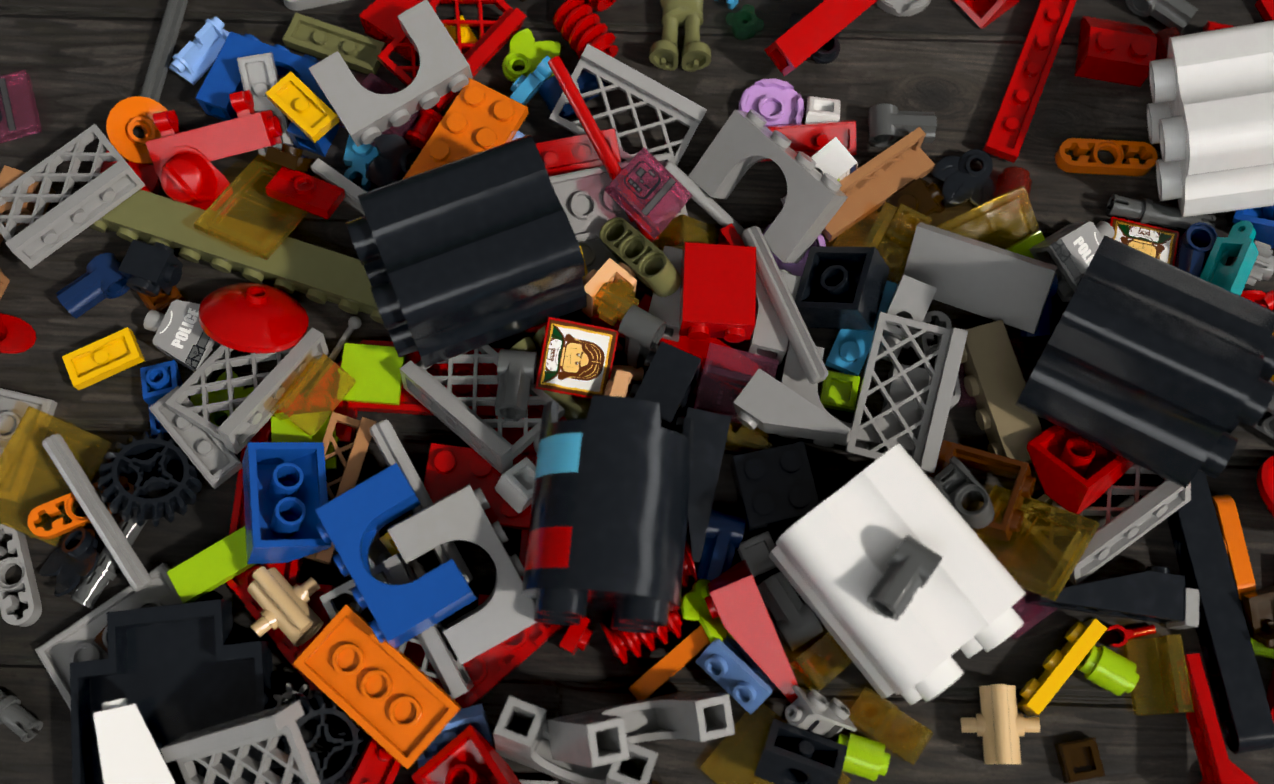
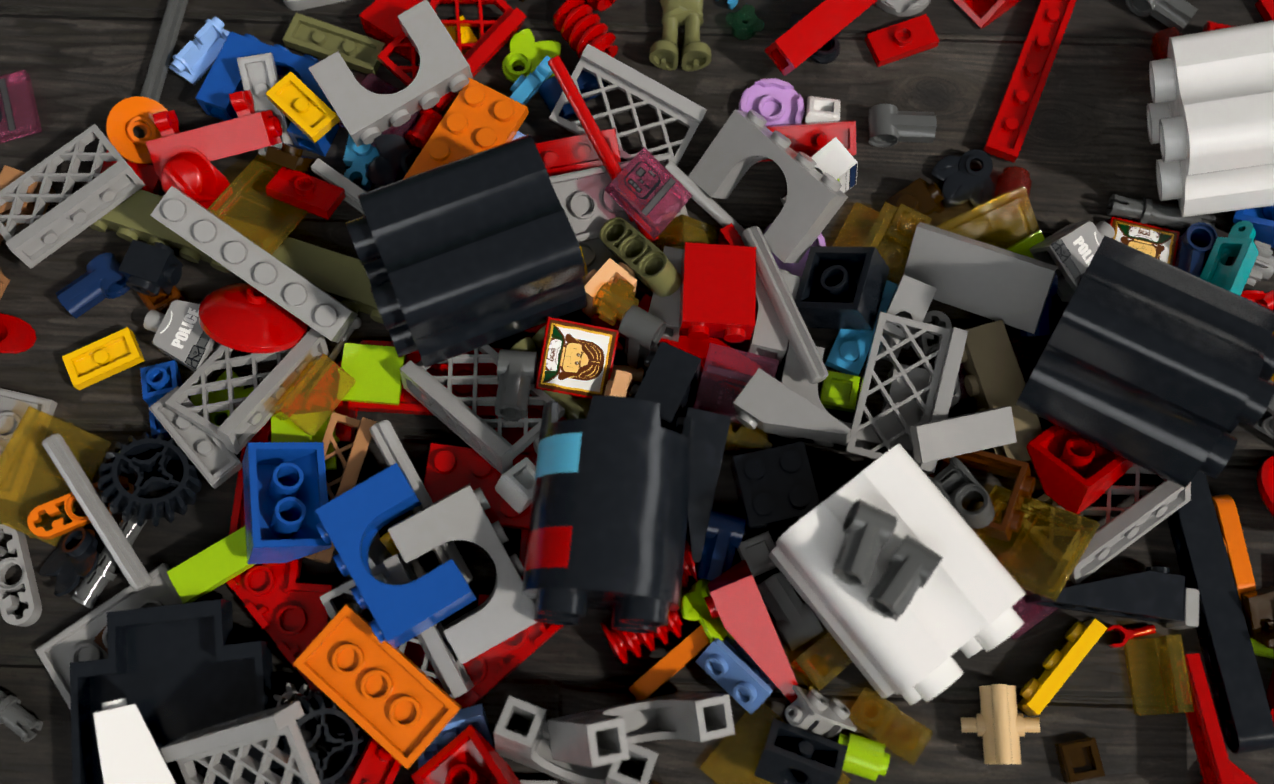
(254, 264): none -> light grey arch
(284, 606): tan pin -> none
(577, 637): red plate -> none
(867, 533): none -> dark grey piece
(879, 180): medium nougat fence -> none
(902, 40): none -> red plate
(963, 434): none -> light grey tile
(1109, 670): lime brick -> none
(1115, 51): red slope -> none
(1118, 148): orange beam -> none

